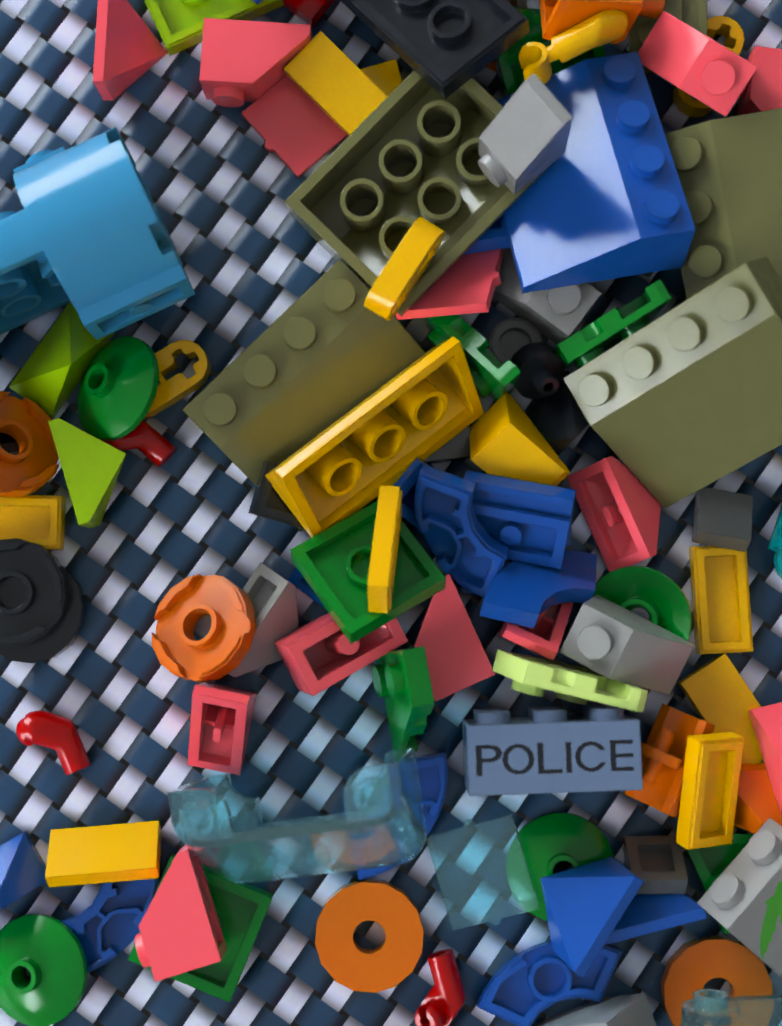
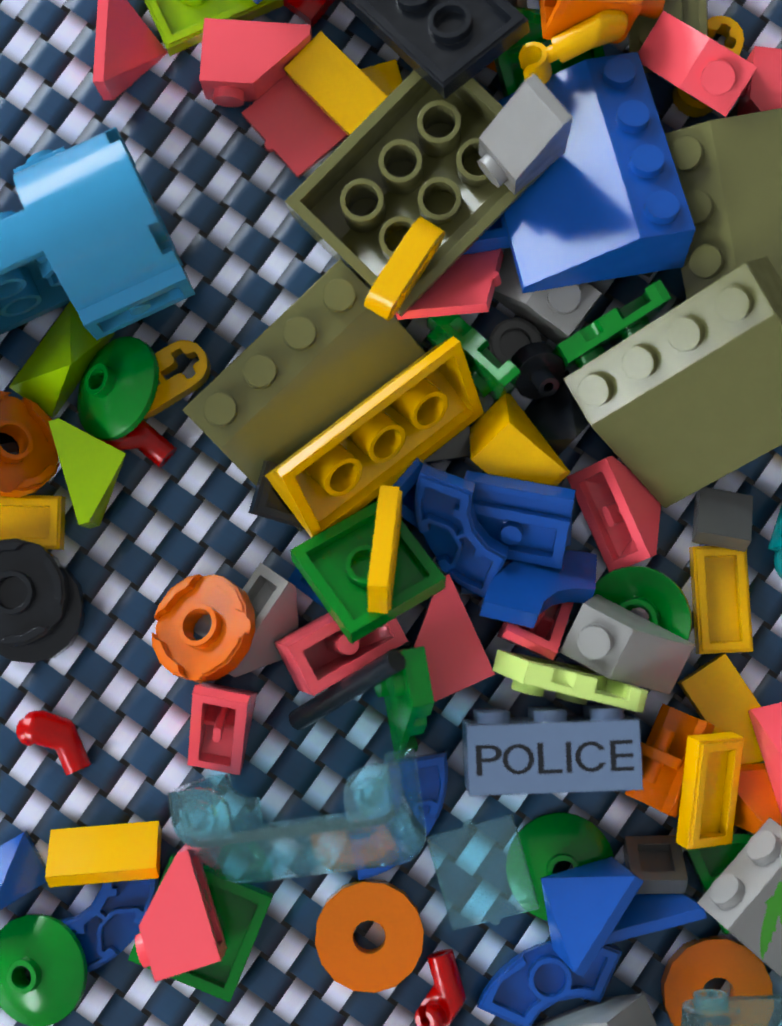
(347, 689): none -> black bar

